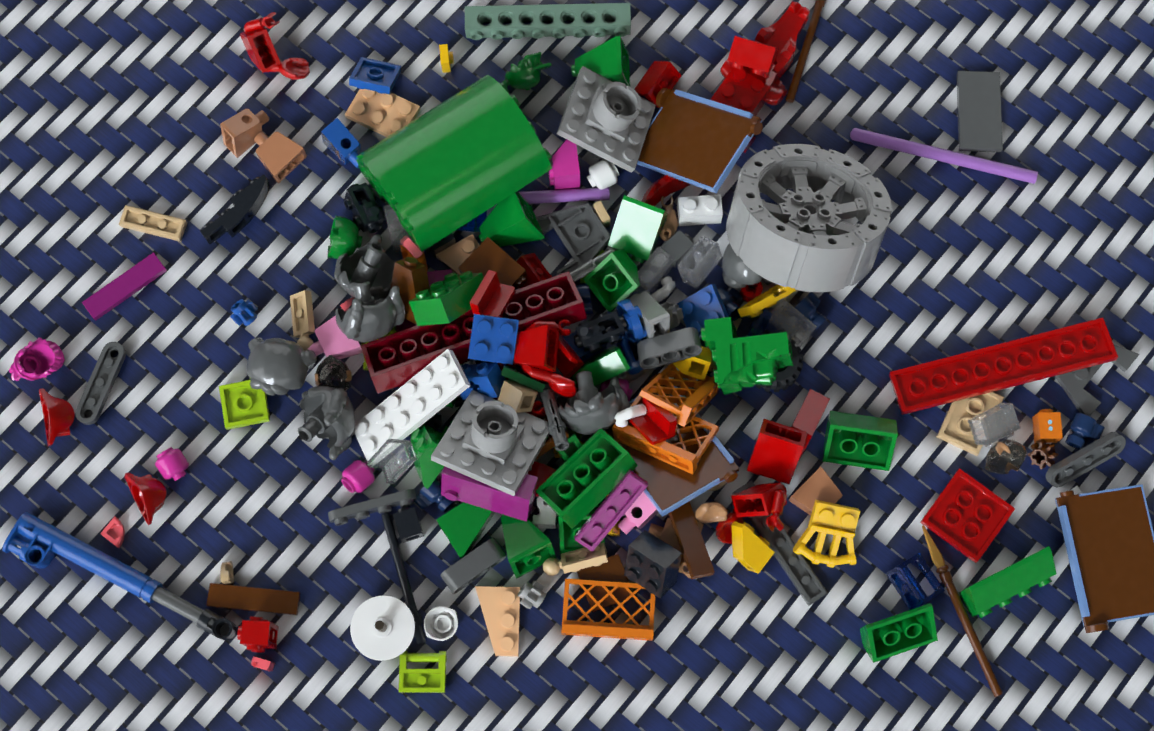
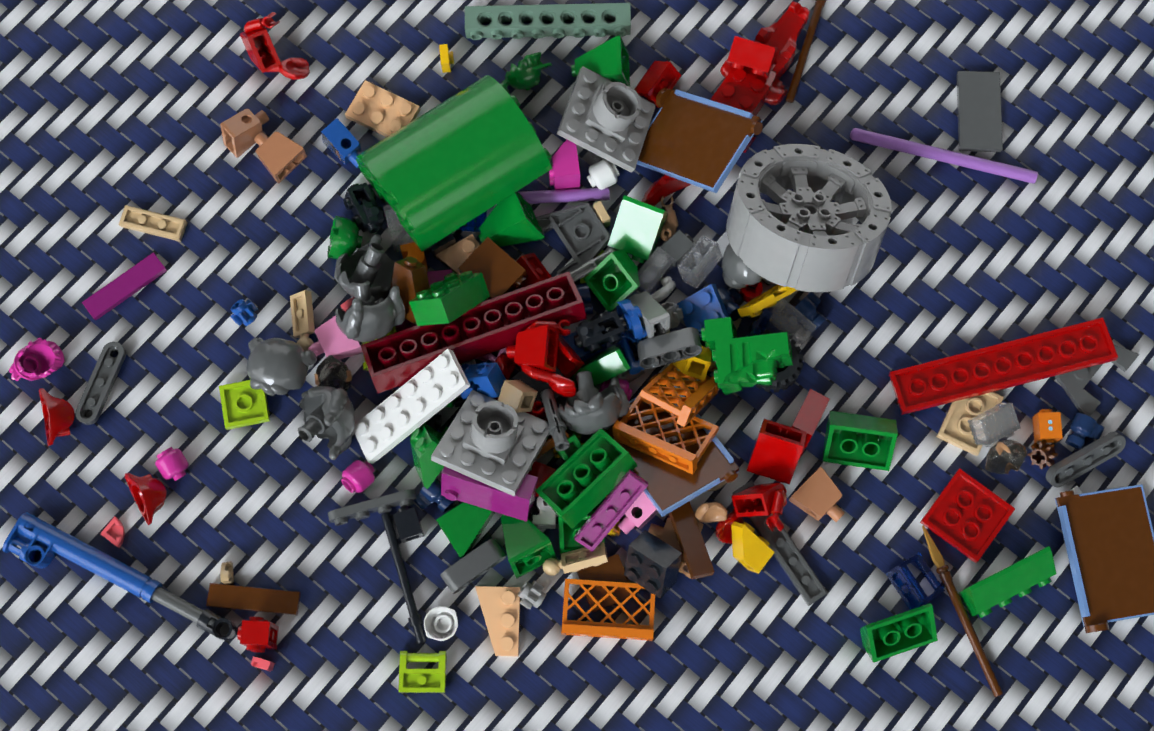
(246, 205): black slope -> none
(375, 75): blue plate -> none
(382, 628): white piece -> none
(393, 458): clear panel -> none
(411, 247): coral tile -> none
(491, 296): red panel -> none
(493, 339): blue plate -> none
(522, 378): dark green tile -> none
(628, 413): white arm -> none
(656, 424): red panel -> none
(699, 210): white brick -> none
(833, 520): yellow plate -> none

